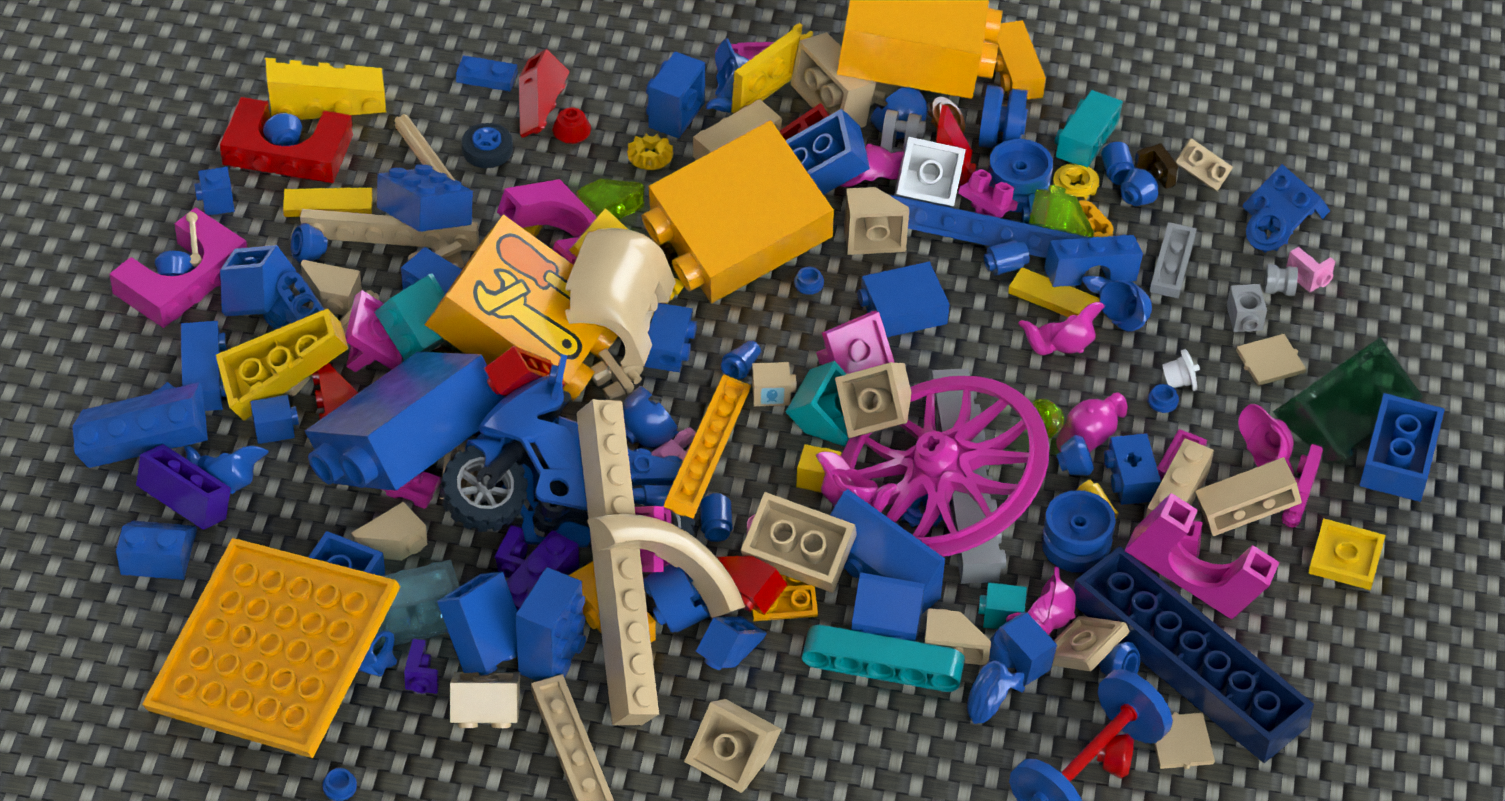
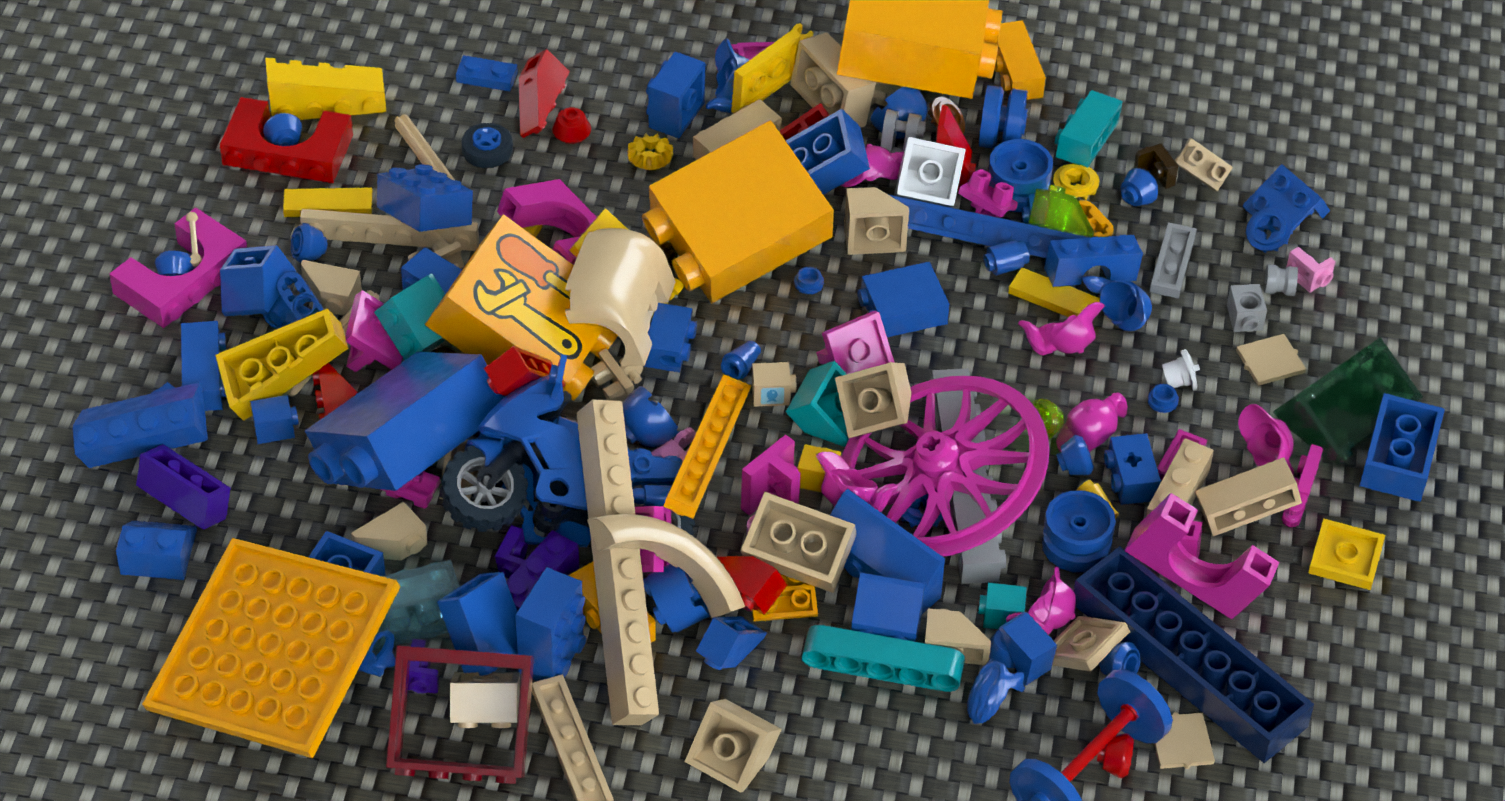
(215, 191): blue brick -> none
(231, 469): blue hair -> none
(339, 784): blue plate -> none
(441, 769): none -> dark red window
(615, 195): clear neon green slope -> none
(716, 517): blue brick -> none
(771, 473): none -> dark pink bracket
(1117, 161): blue brick -> none

